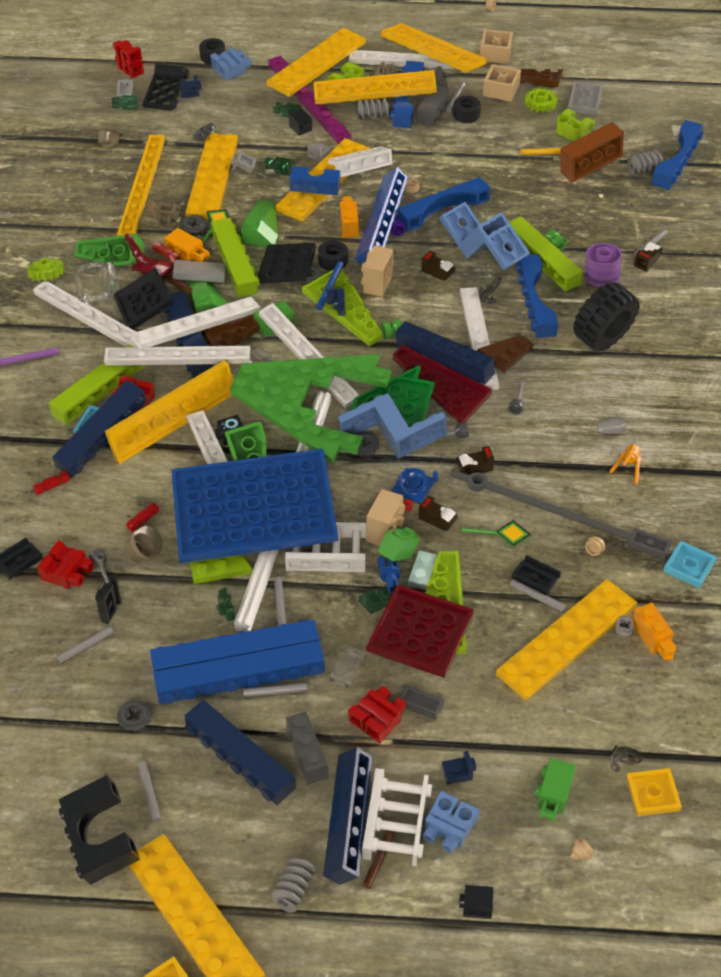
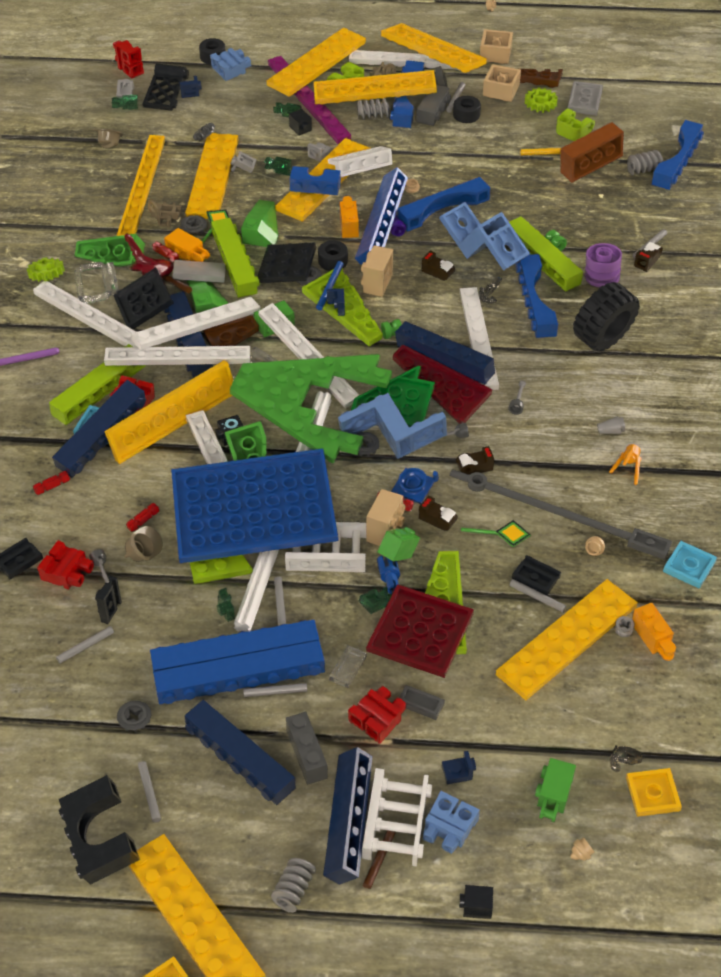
(422, 570): light aqua plate -> none
(507, 352): reddish brown wing -> none

